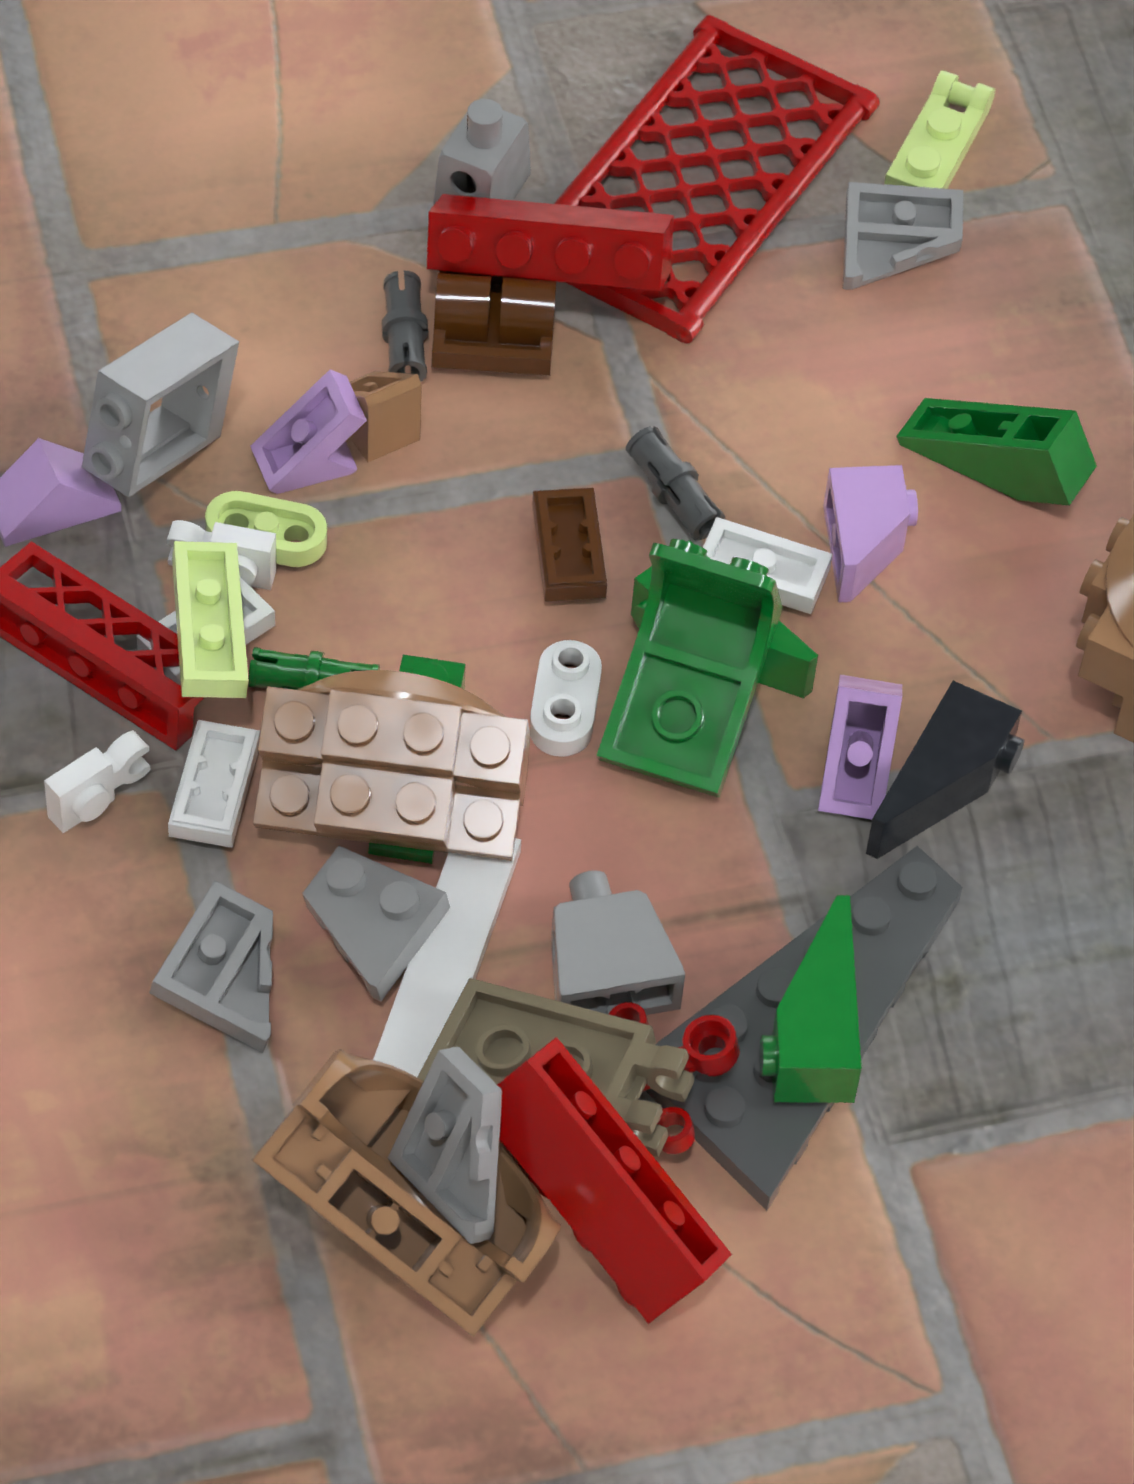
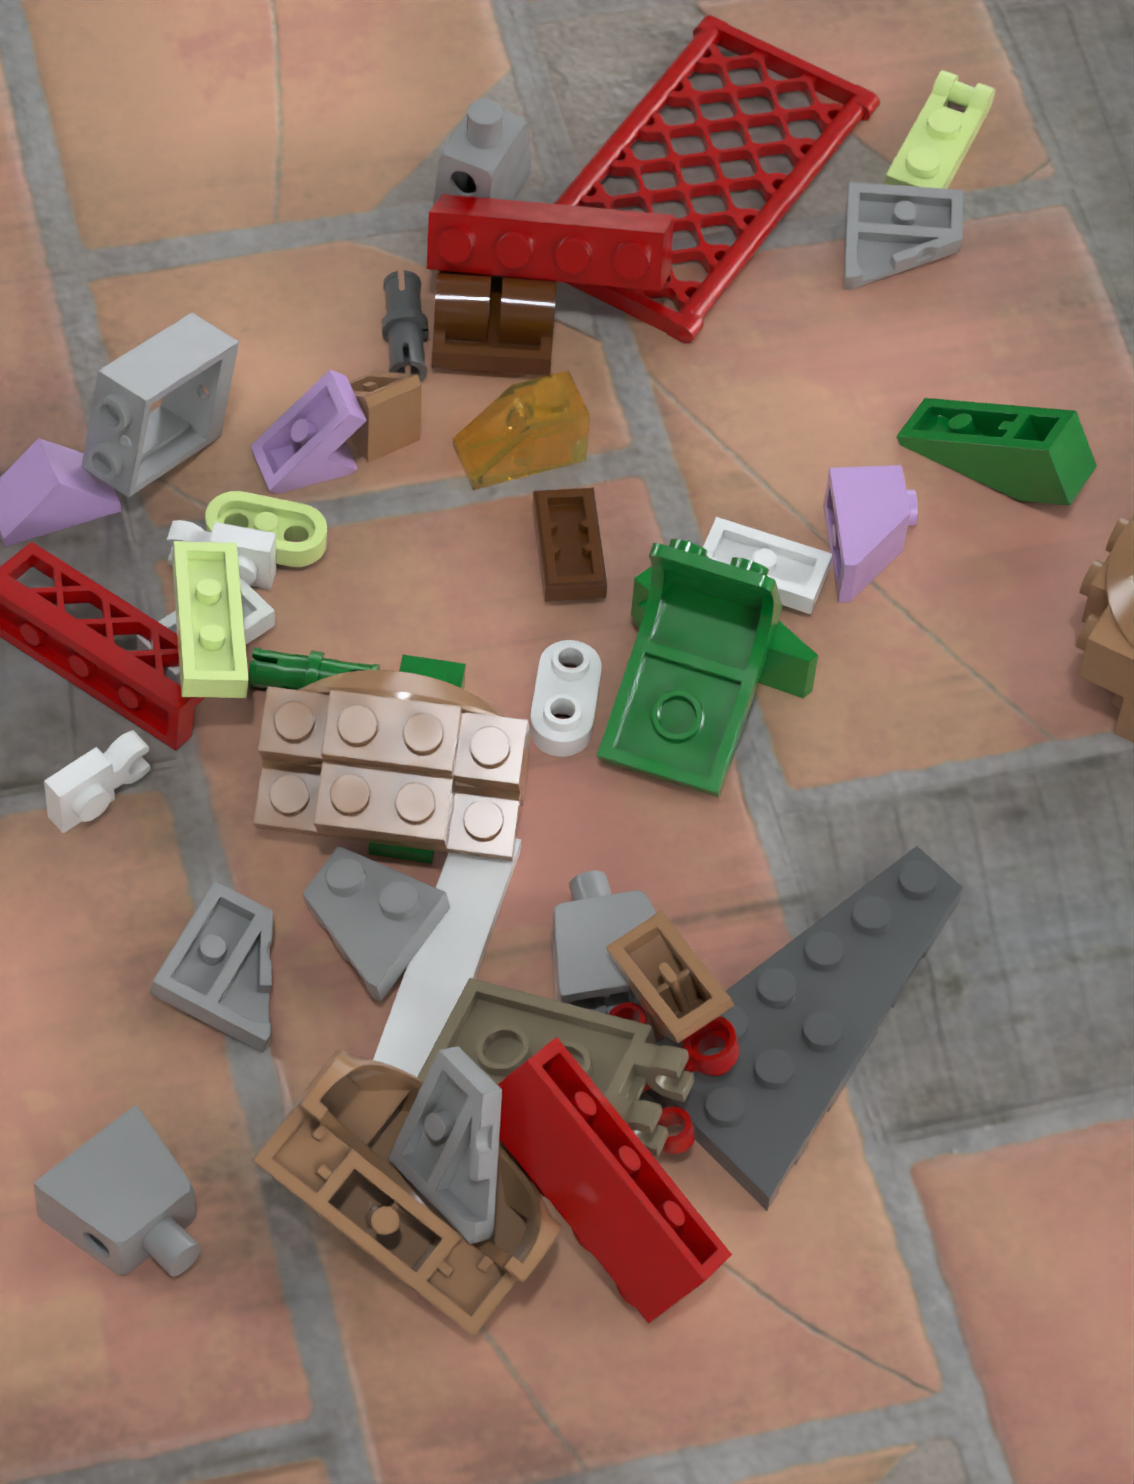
(122, 1199): none -> light grey torso
(214, 783): white plate -> none
(525, 432): none -> clear yellow slope
(668, 978): none -> medium nougat slope
(674, 481): dark grey pin -> none
(816, 1024): green slope -> none
(860, 746): lavender slope -> none
(949, 766): black slope -> none

